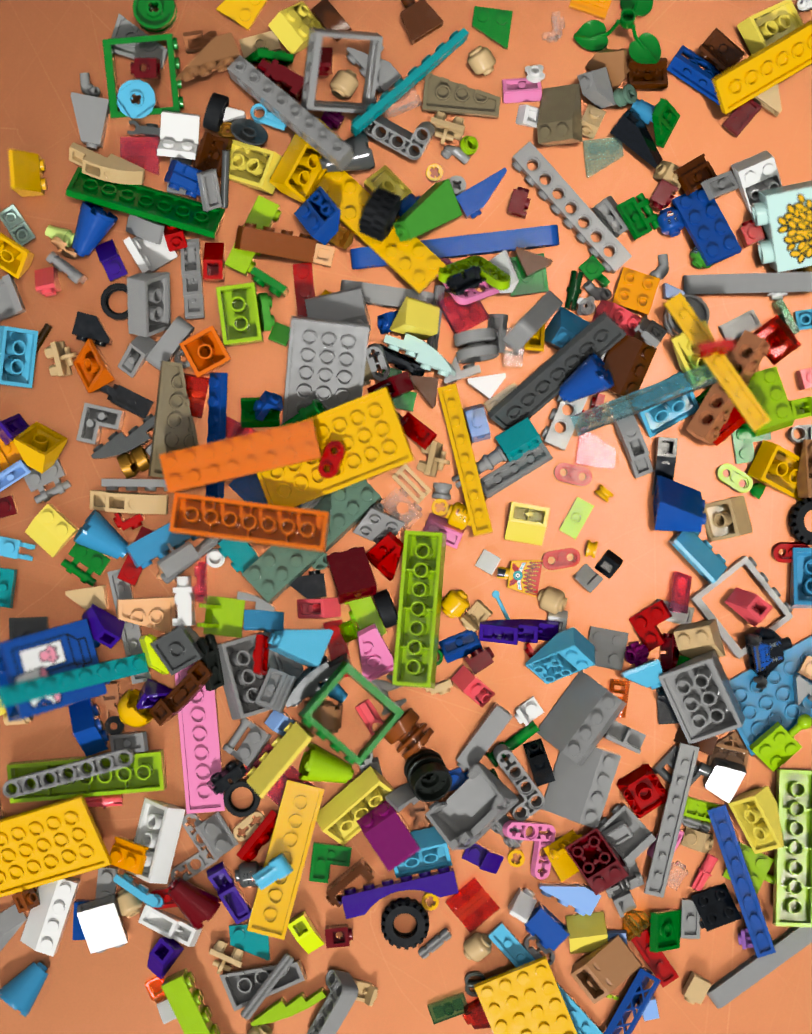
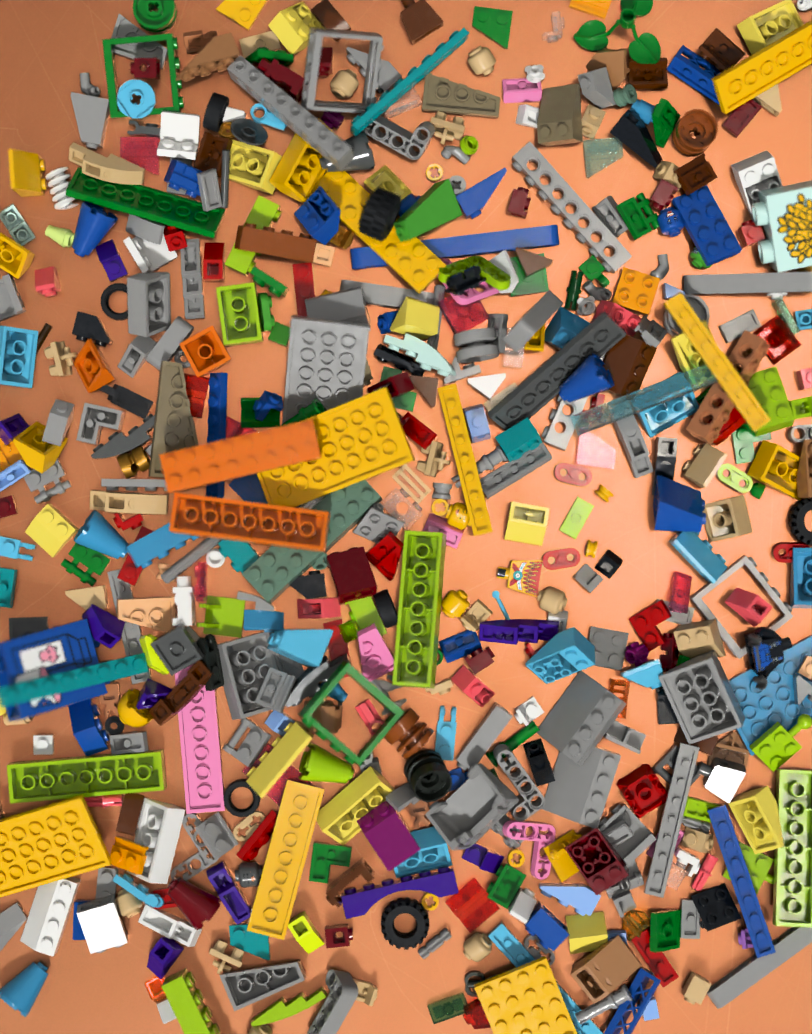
(26, 900): dark orange bracket -> none
(43, 744): none -> white plate
(58, 422): none -> light grey slope
(59, 185): none -> white piece
(61, 246): light nougat piece -> none
(61, 778): light grey beam -> none
(64, 266): light grey plate -> none
(130, 814): none -> reddish brown slope
(177, 558): light grey panel -> none
(220, 779): black hinge -> none
(260, 655): red plate -> none
(267, 986): light grey axle -> none
(276, 869): medium azure piece -> none
(331, 459): red plate -> none
(373, 363): light grey beam -> none
(446, 735): none -> medium azure hinge
(488, 562): white slope -> none
(506, 886): none -> green bracket
(610, 1001): none -> light grey pin
(685, 858): none -> white bracket
(704, 128): none -> dark orange wheel
(704, 465): none -> tan slope
(709, 348): red plate -> none
(720, 185): light grey plate -> none

